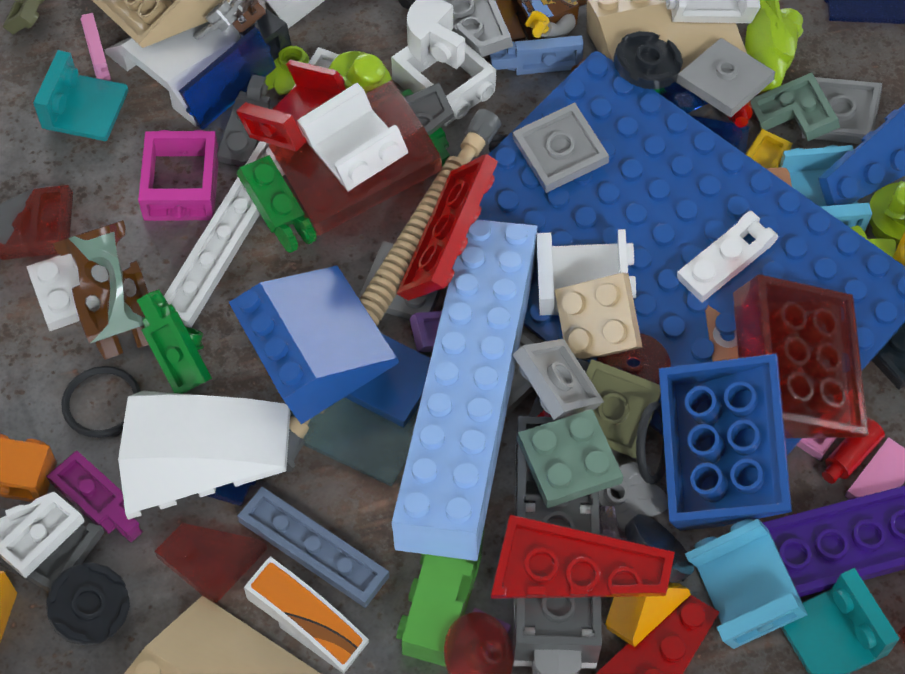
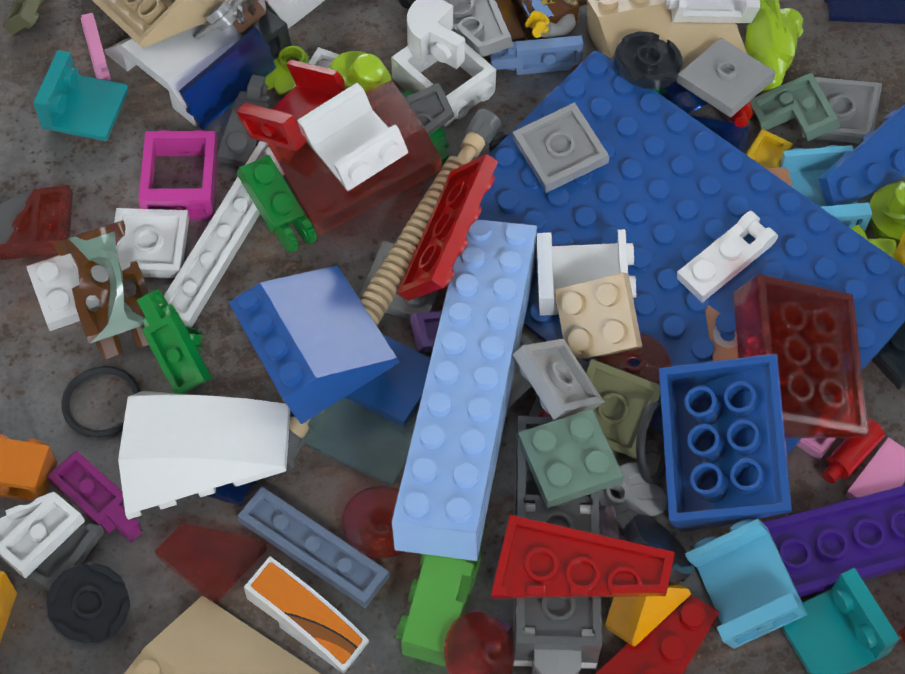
(153, 239): none -> white plate
(365, 512): none -> clear red dish

